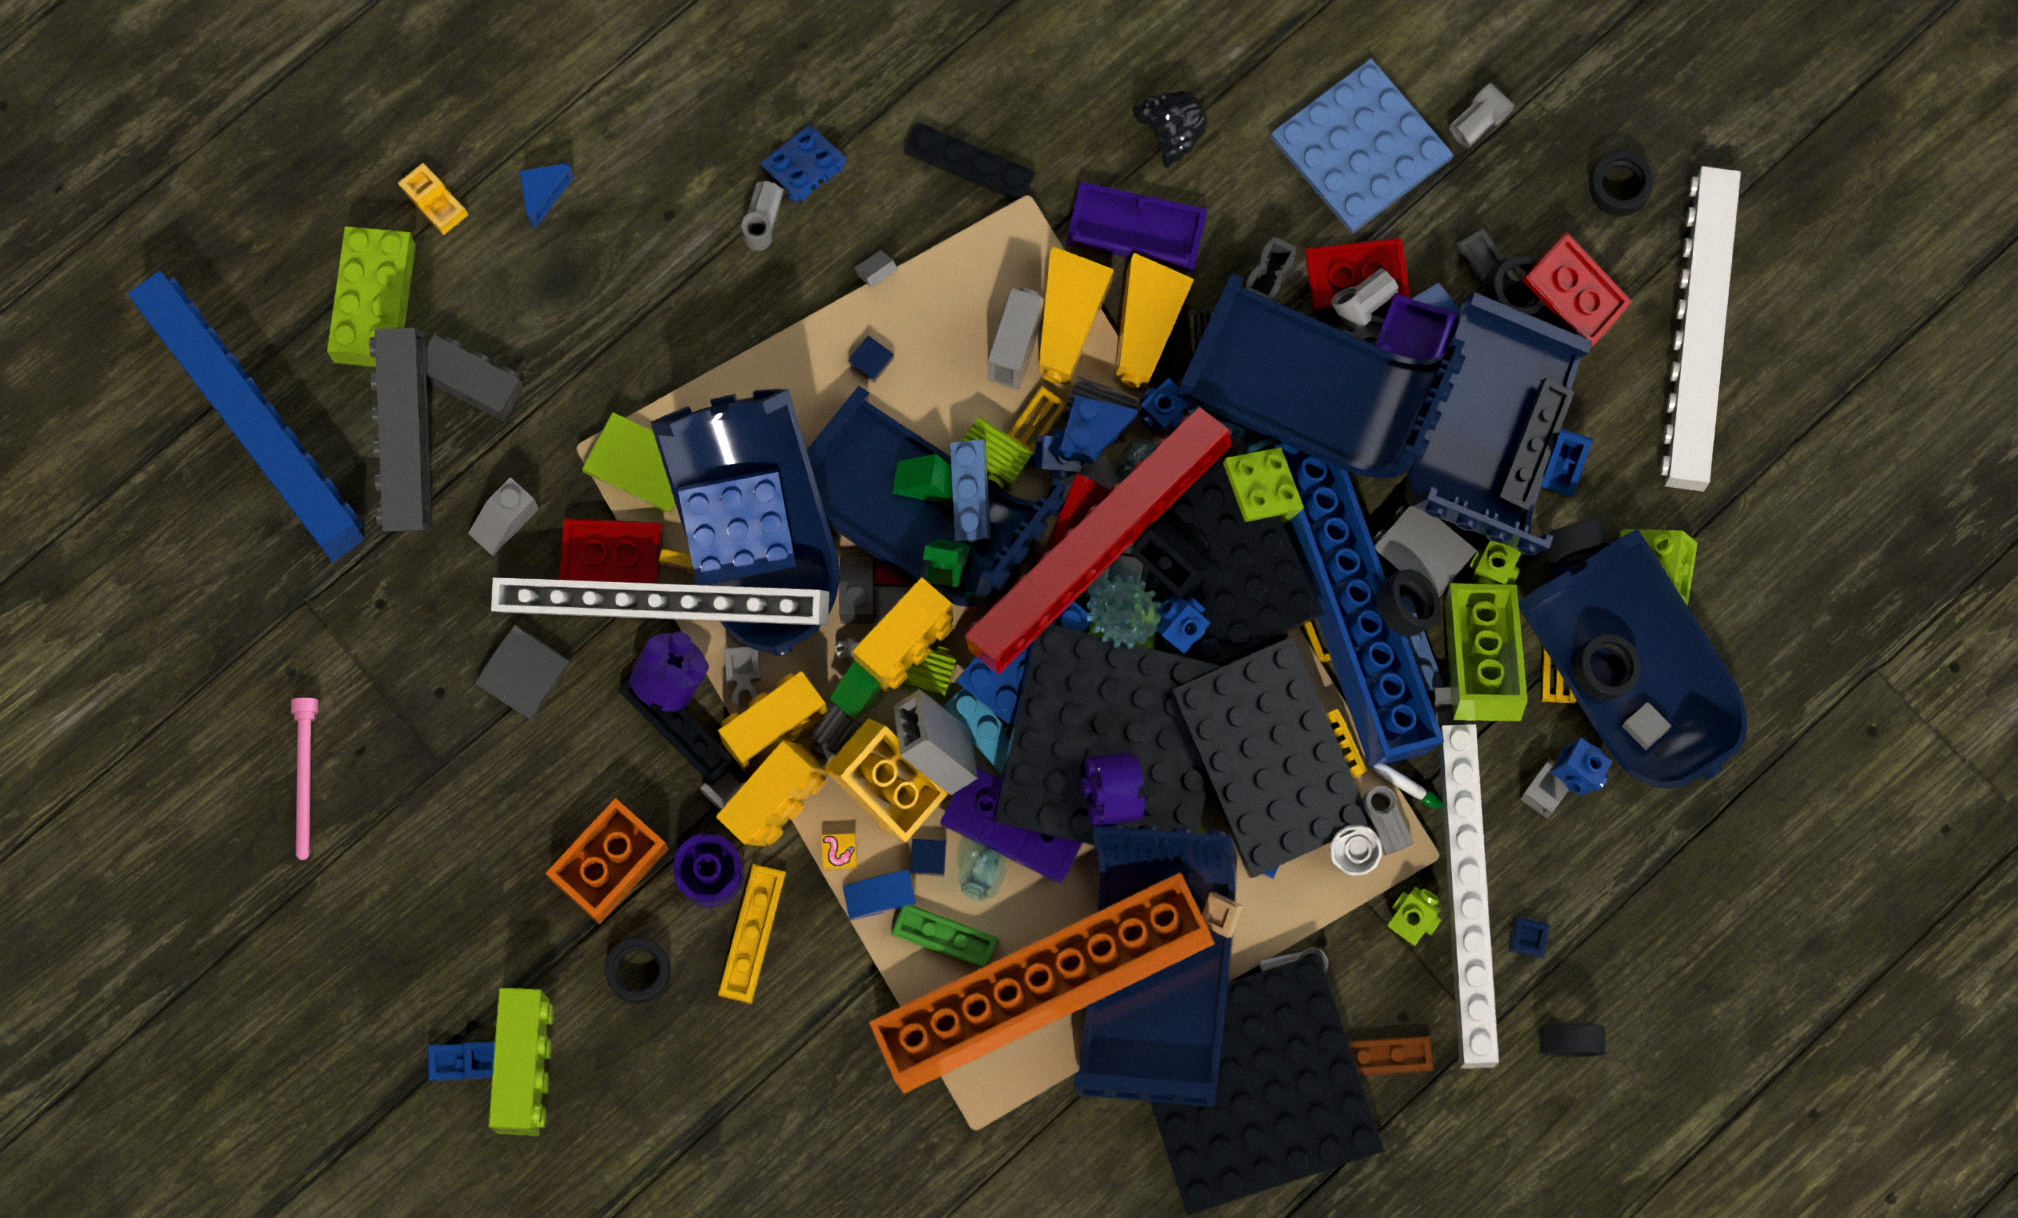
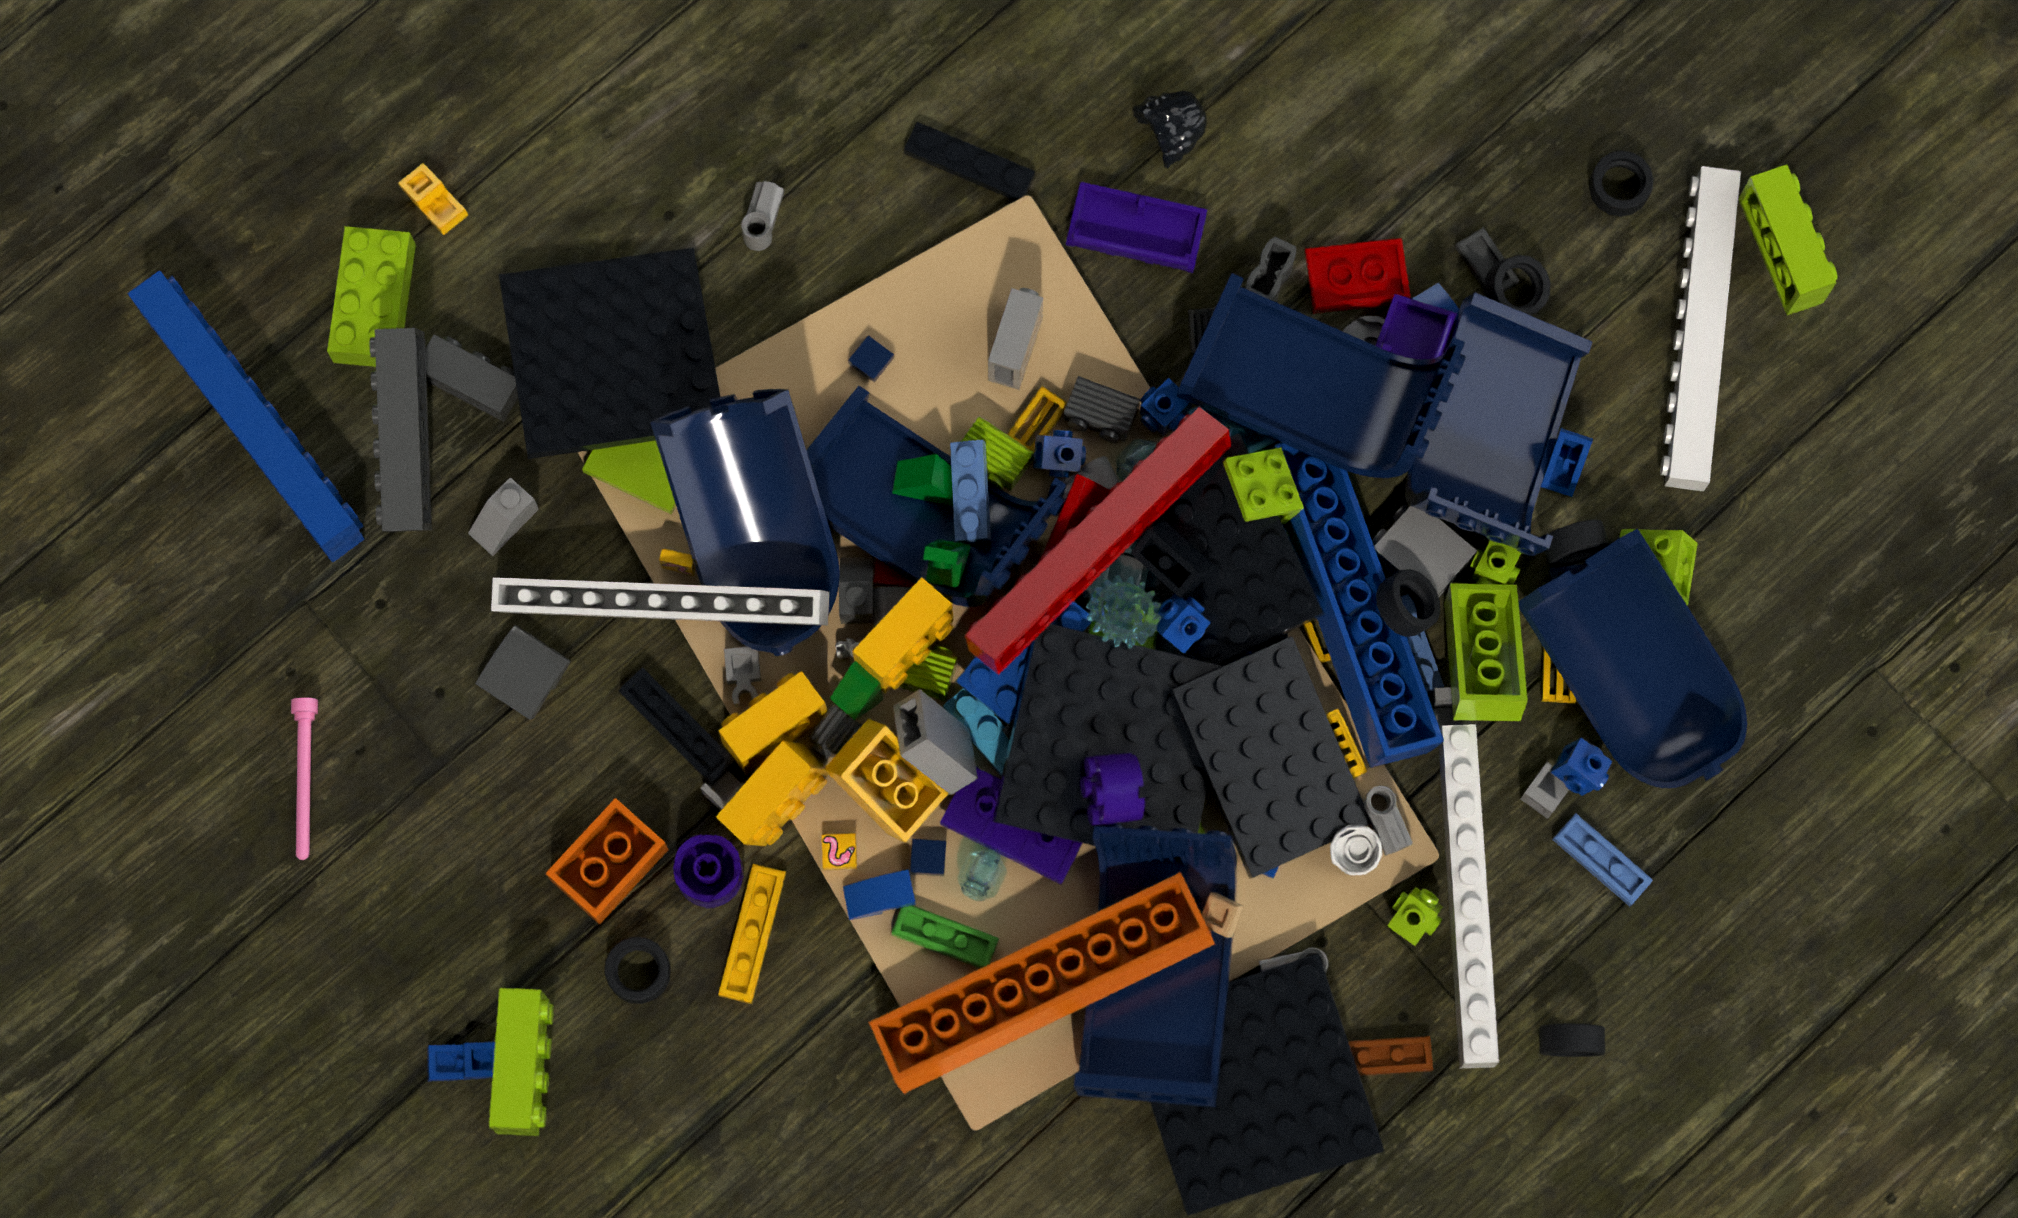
(543, 188): blue slope -> none
(607, 349): none -> black plate
(611, 551): red tile -> none
(668, 671): dark purple brick -> none
(736, 527): blue plate -> none
(803, 163): blue hinge -> none
(876, 268): light grey tile -> none
(1071, 308): yellow slope -> none
(1093, 427): blue wing -> none
(1148, 314): yellow slope -> none
(1357, 303): light grey piece -> none
(1361, 146): medium blue plate -> none
(1427, 797): white piece -> none
(1487, 109): light grey piece -> none
(1529, 937): dark blue tile -> none
(1534, 445): black plate -> none
(1576, 289): red tile -> none
(1602, 859): none -> medium blue tile
(1623, 650): black tyre -> none
(1646, 726): light grey tile -> none
(1788, 239): none -> lime brick

